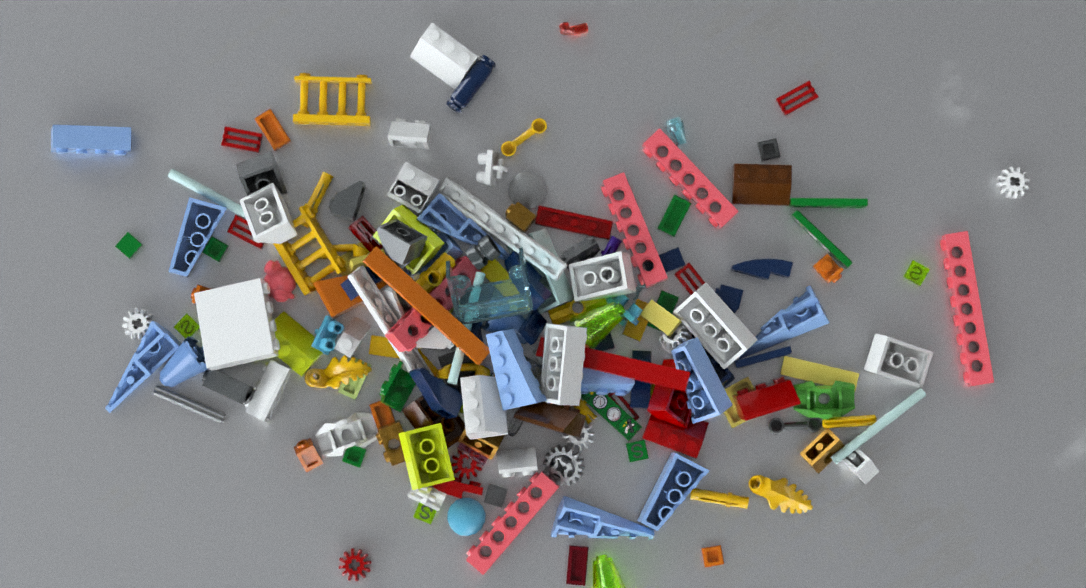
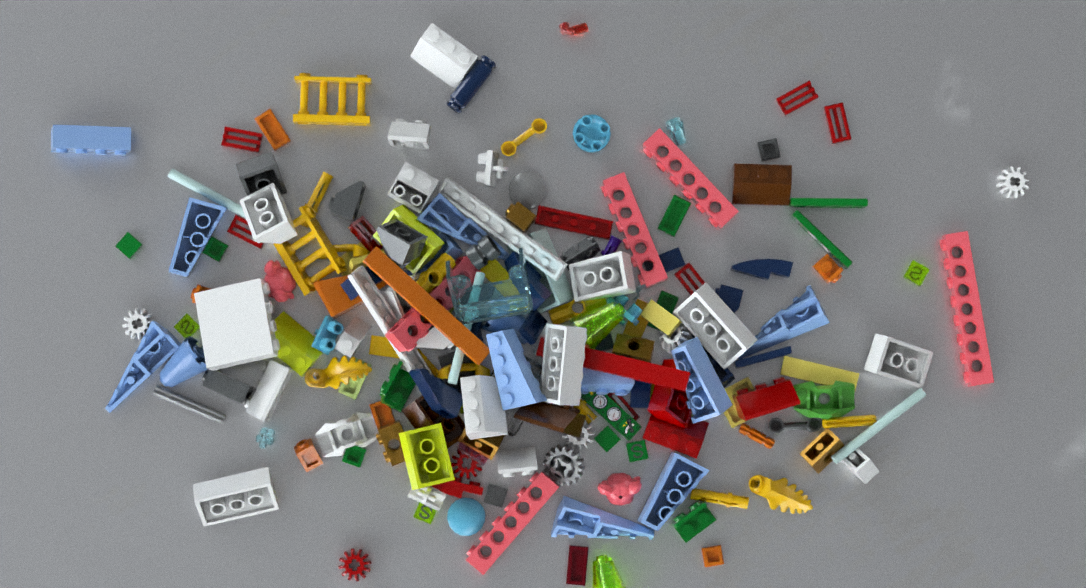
(235, 496): none -> white slope
(265, 437): none -> clear light blue plant
(591, 133): none -> medium azure dish
(607, 438): none -> green tile
(620, 485): none -> coral hair
(633, 347): none -> pearl gold brick
(694, 521): none -> green bracket
(756, 435): none -> orange axle
(844, 119): none -> red tile

